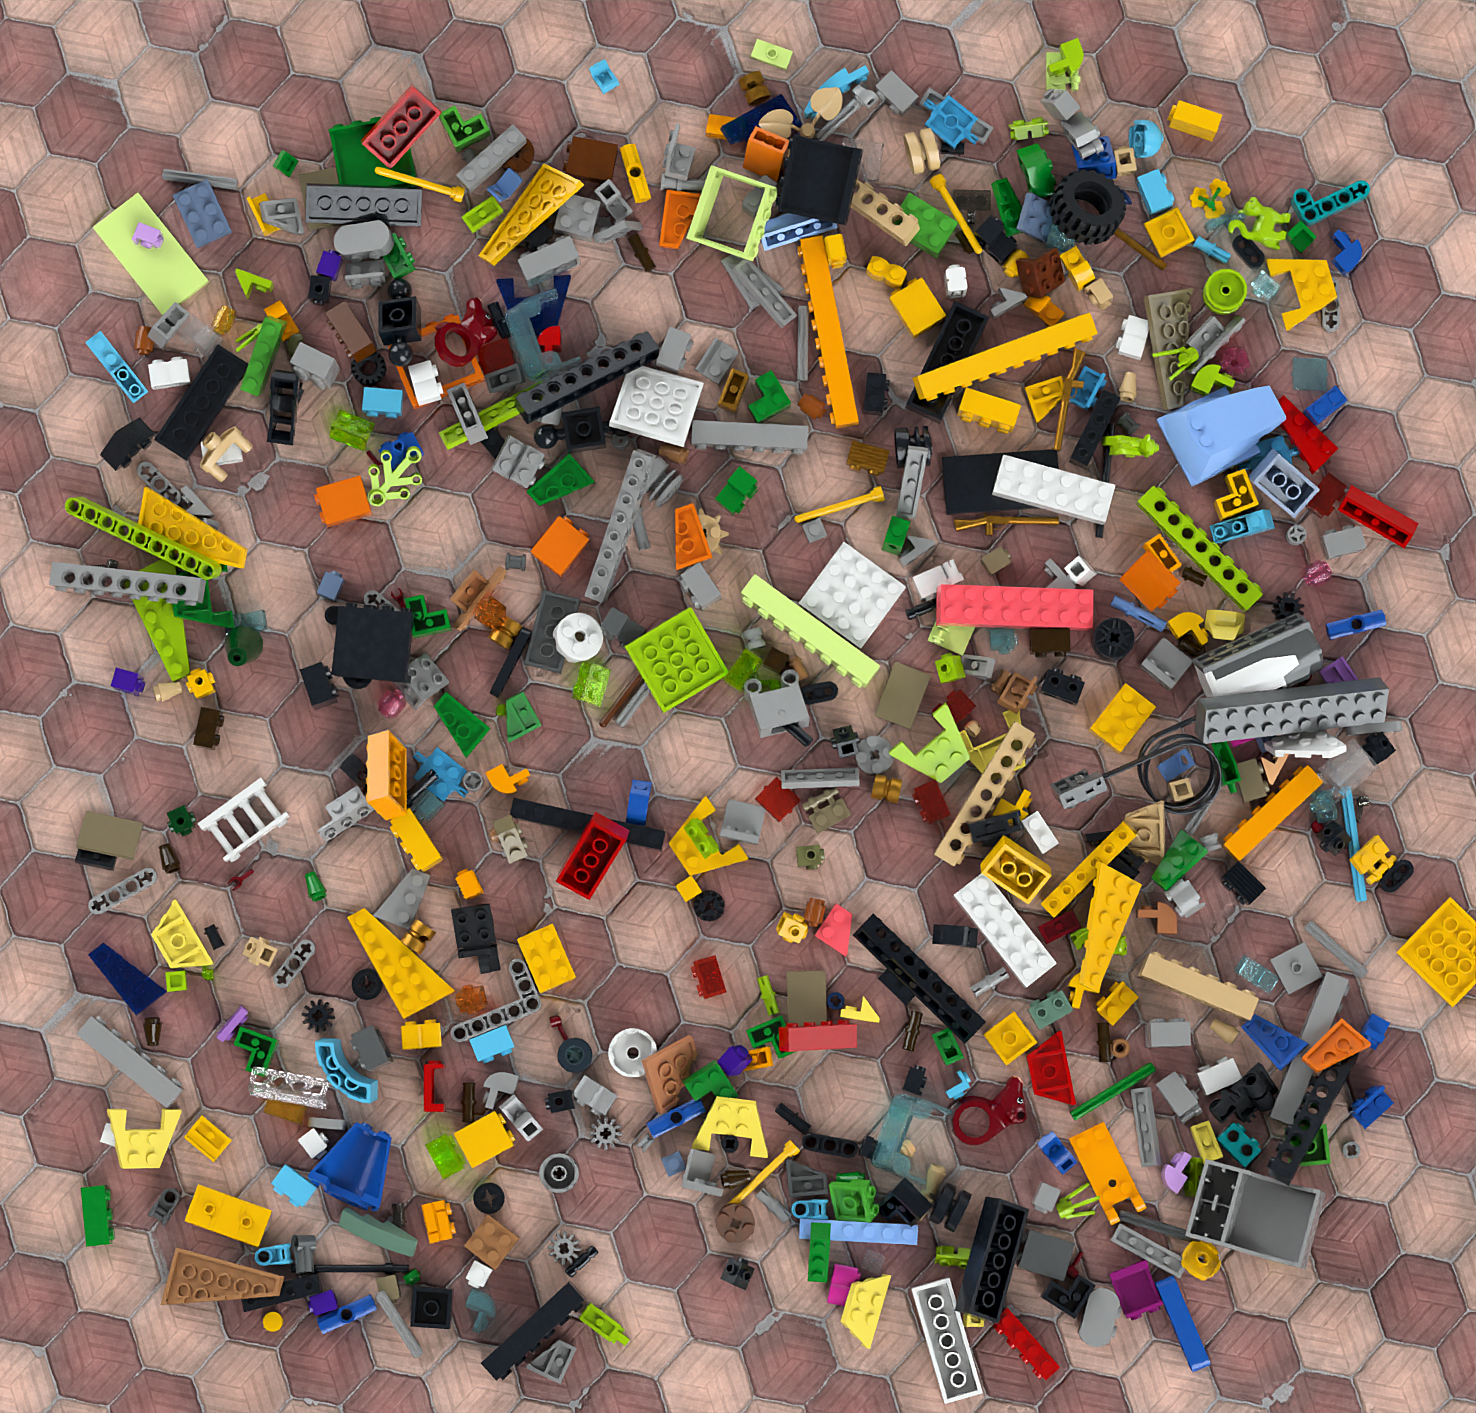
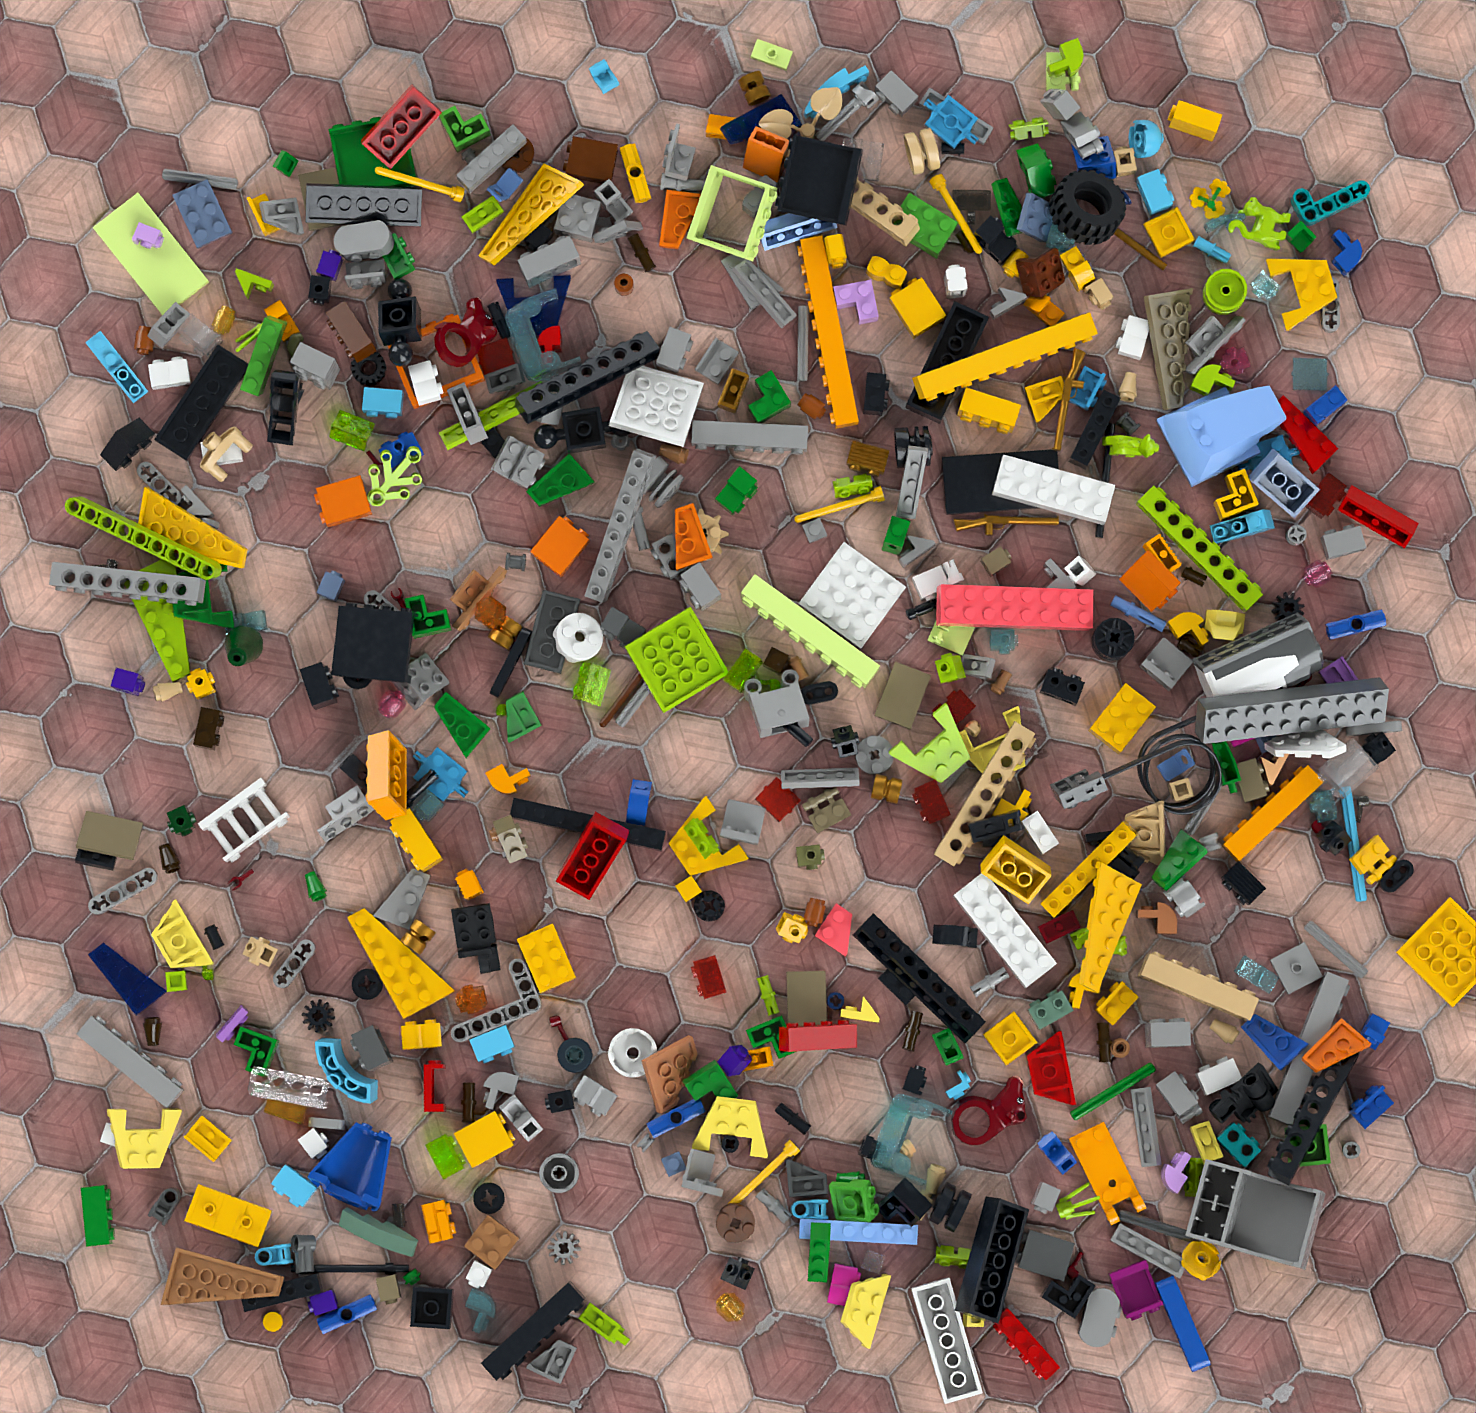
(331, 615): black plate -> none
(399, 1324): light grey axle -> none
(471, 779): light grey wheel -> none
(581, 1261): black axle -> none
(610, 1138): light grey gear -> none
(624, 290): none -> dark orange brick
(667, 558): none -> light grey brick
(730, 1307): none -> clear yellow head
(734, 1178): dark brown cone -> none
(754, 639): light grey wheel -> none
(839, 1145): black beam -> none
(858, 295): none -> lavender brick
(861, 485): none -> lime hinge
(1016, 693): medium nougat bracket -> none
(1050, 642): dark brown brick -> none
(1186, 358): lime plant -> none
(1249, 251): black plate -> none

